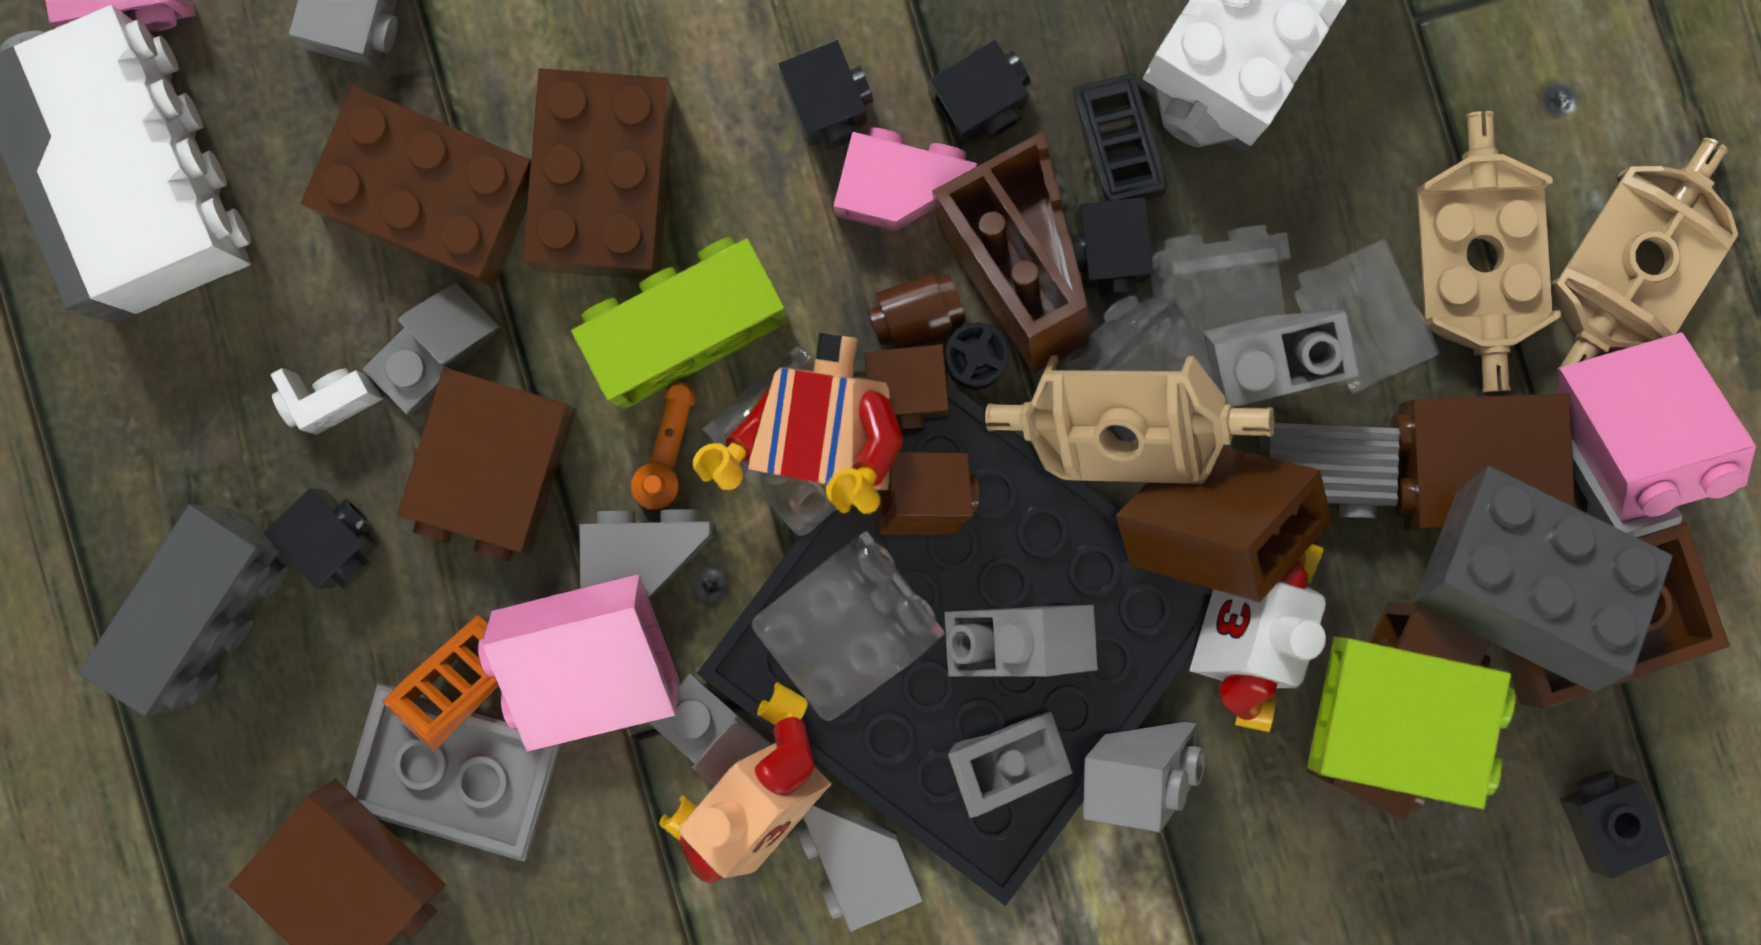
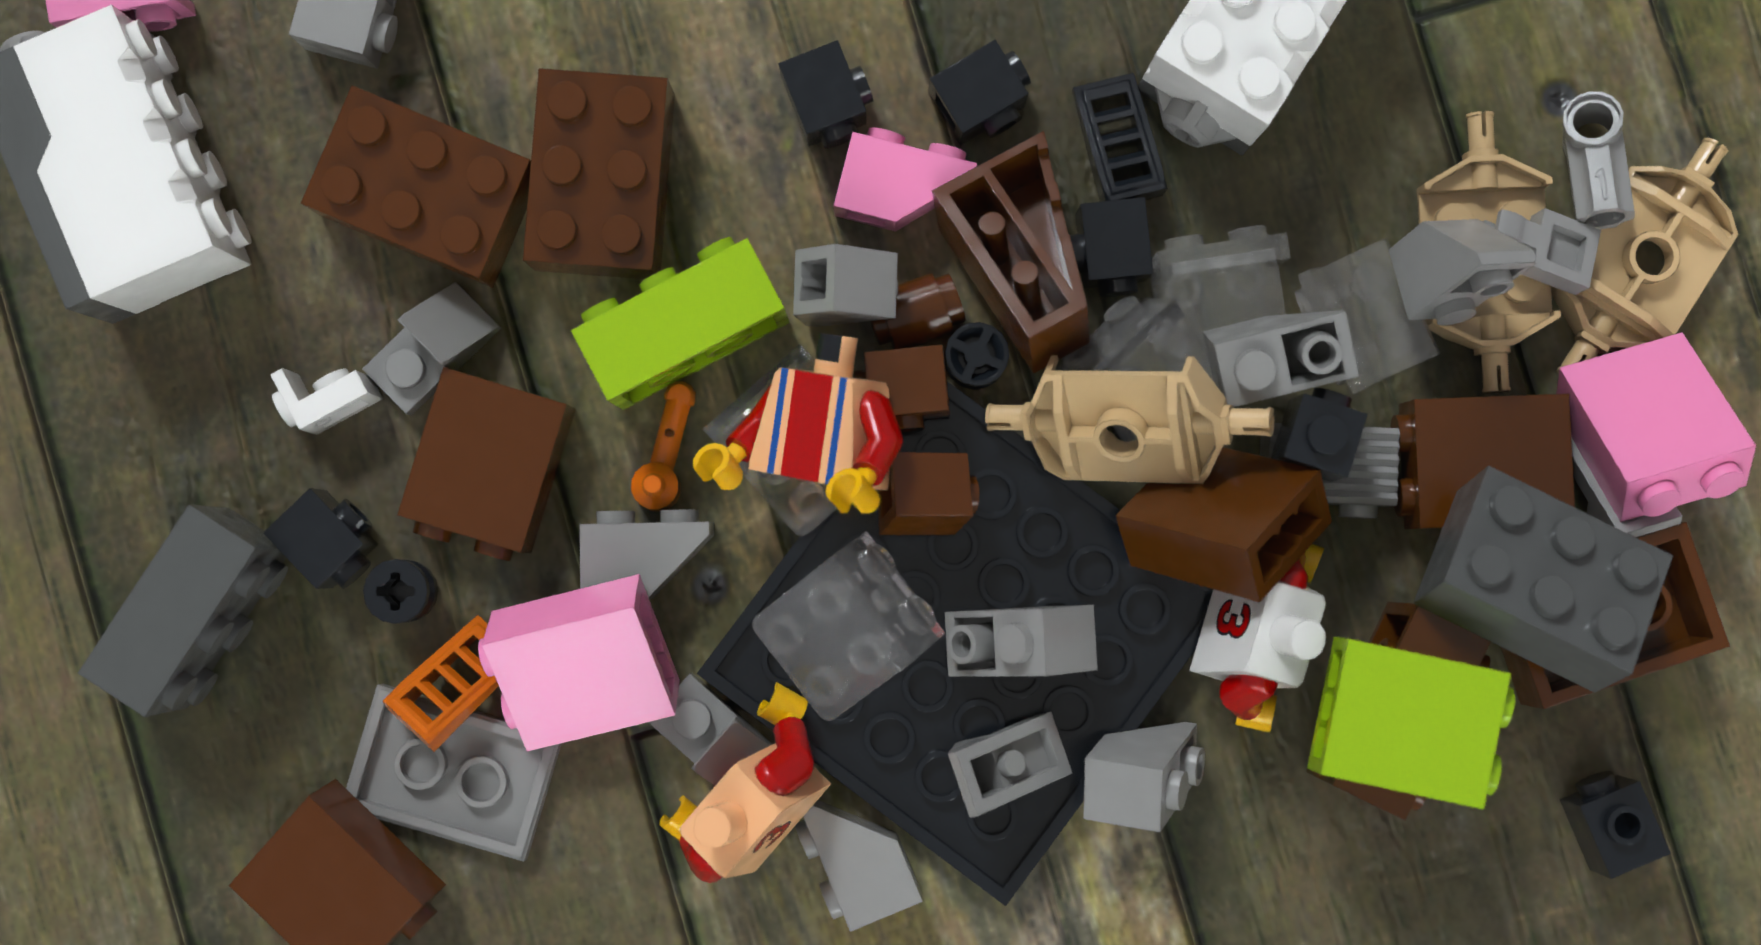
(414, 591): none -> black wheel
(844, 285): none -> light grey slope
(1320, 433): none -> black brick
(1455, 267): none -> light grey slope
(1561, 246): none -> light grey plate
(1598, 164): none -> light grey piece

